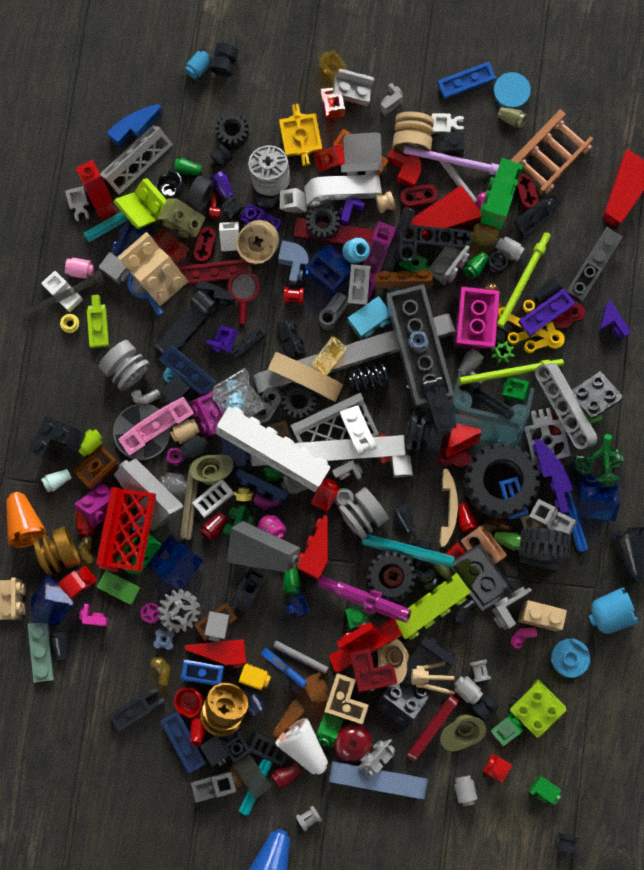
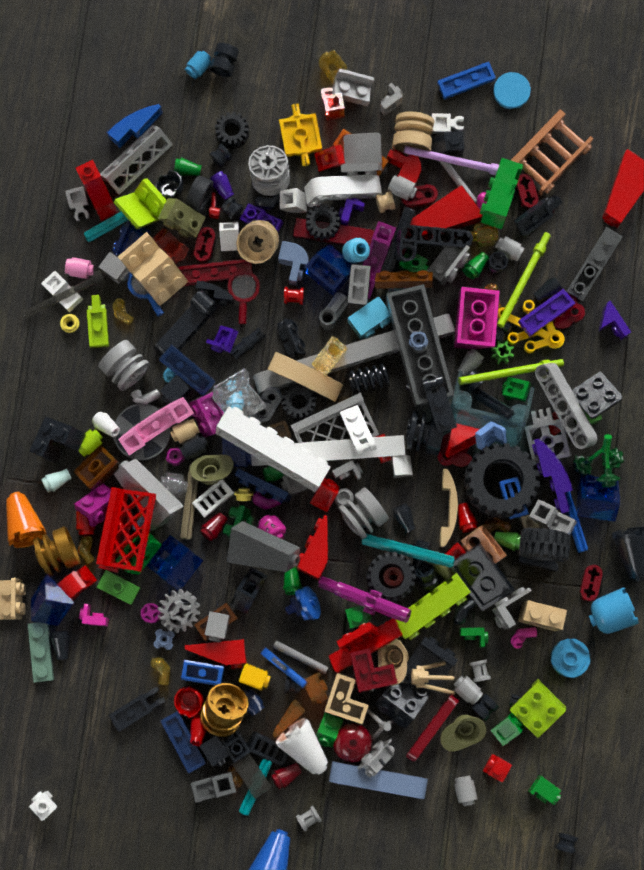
(43, 805): none -> white bracket
(105, 424): none -> white cone
(120, 312): none -> clear yellow arm
(309, 602): none -> blue piece
(383, 725): none -> light grey plant
(402, 187): none -> light grey brick
(471, 633): none -> green bracket
(489, 434): none -> medium blue bracket
(512, 116): olive cone -> none
(595, 583): none -> dark red beam

